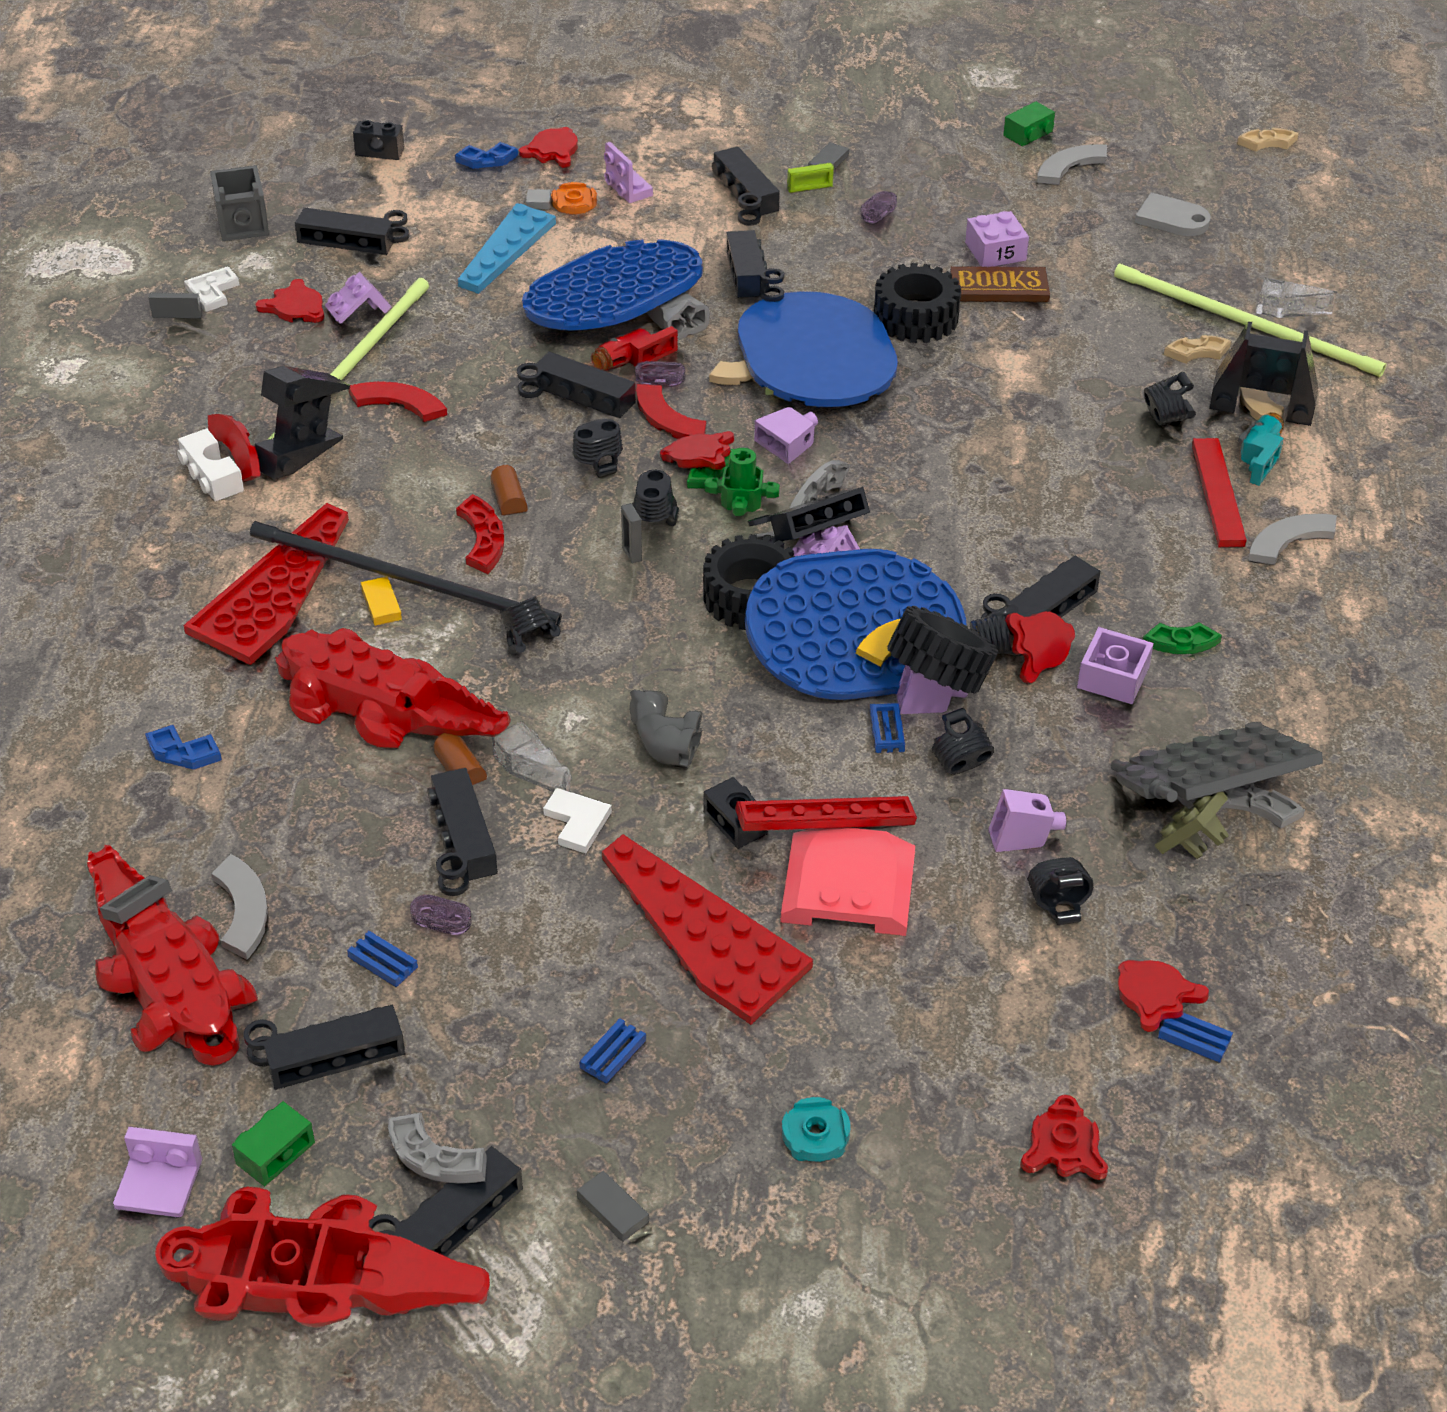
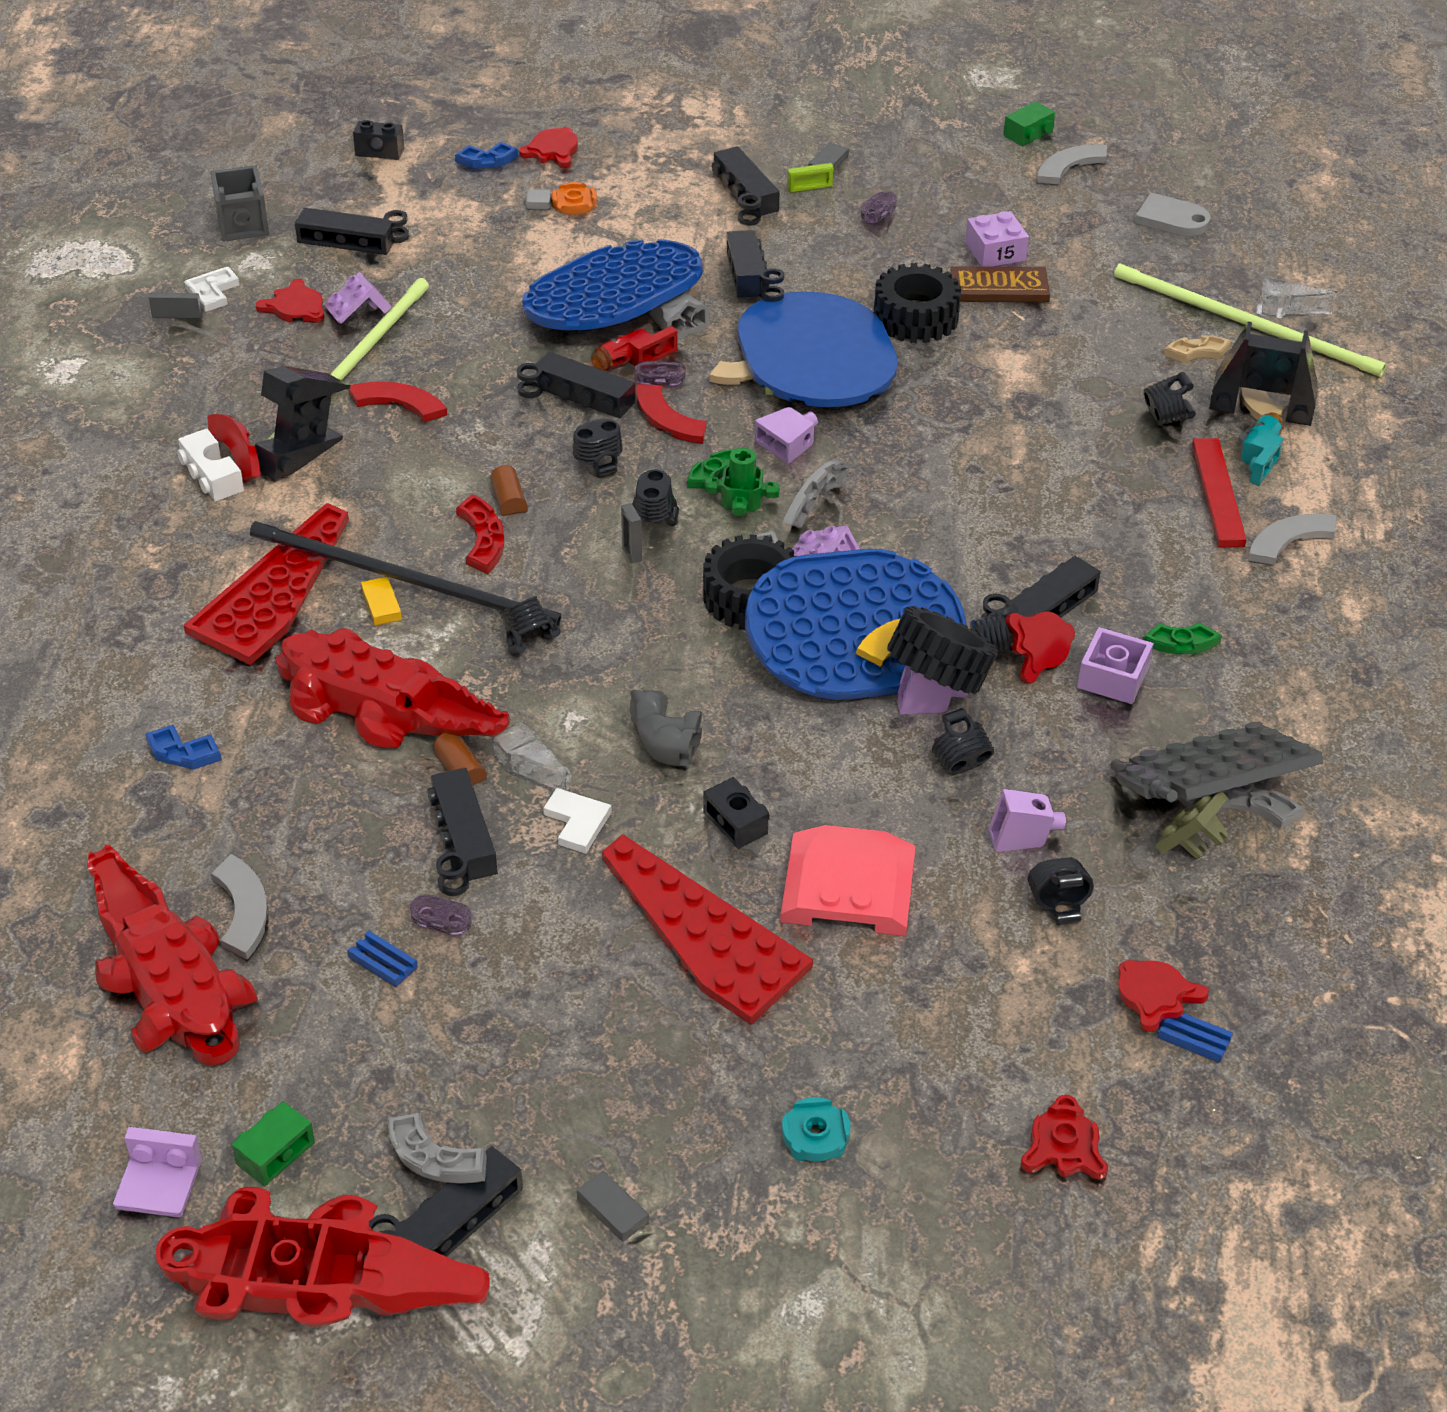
(135, 899): dark grey tile -> none
(327, 1046): black hinge -> none
(510, 240): dark azure wing -> none
(611, 1039): blue tile -> none
(622, 177): lavender bracket -> none
(699, 450): red tile -> none
(815, 514): black hinge -> none
(825, 813): red tile -> none
(888, 743): blue tile -> none
(1275, 137): tan tile -> none

